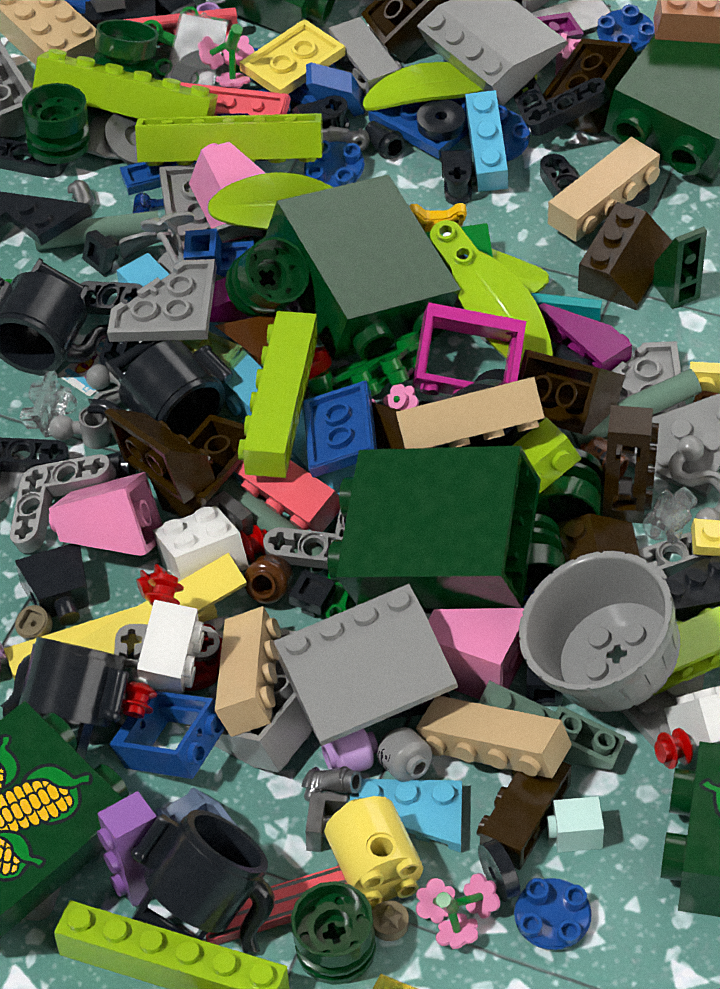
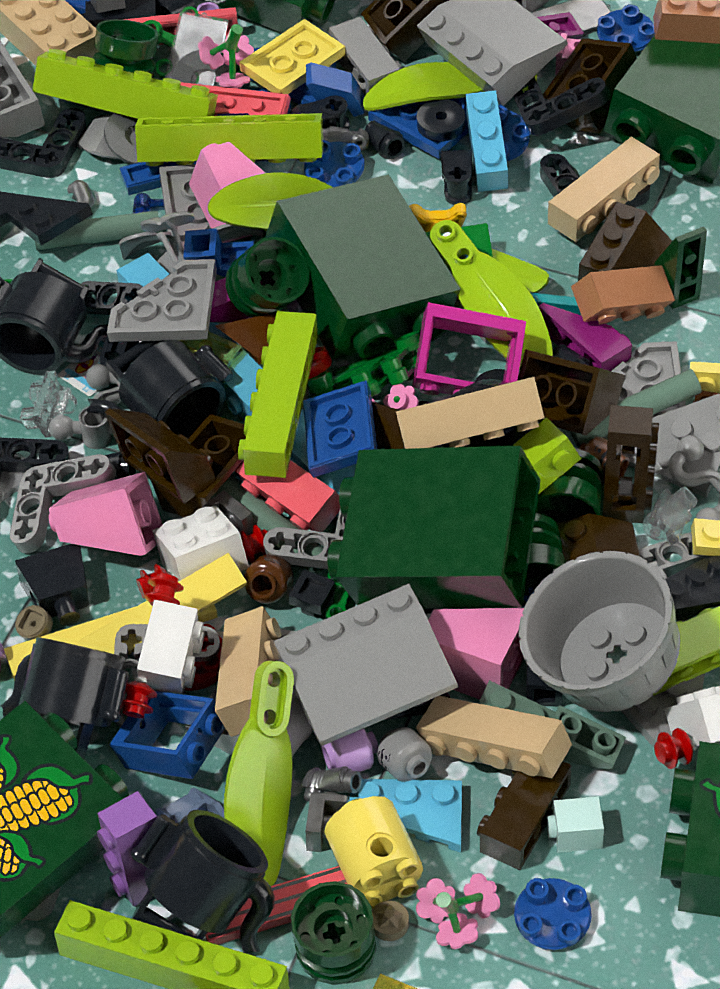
(56, 123): dark green wheel -> none
(100, 251): black tile -> none
(261, 766): none -> lime plant
(500, 869): black piece -> none
(623, 294): none -> nougat brick

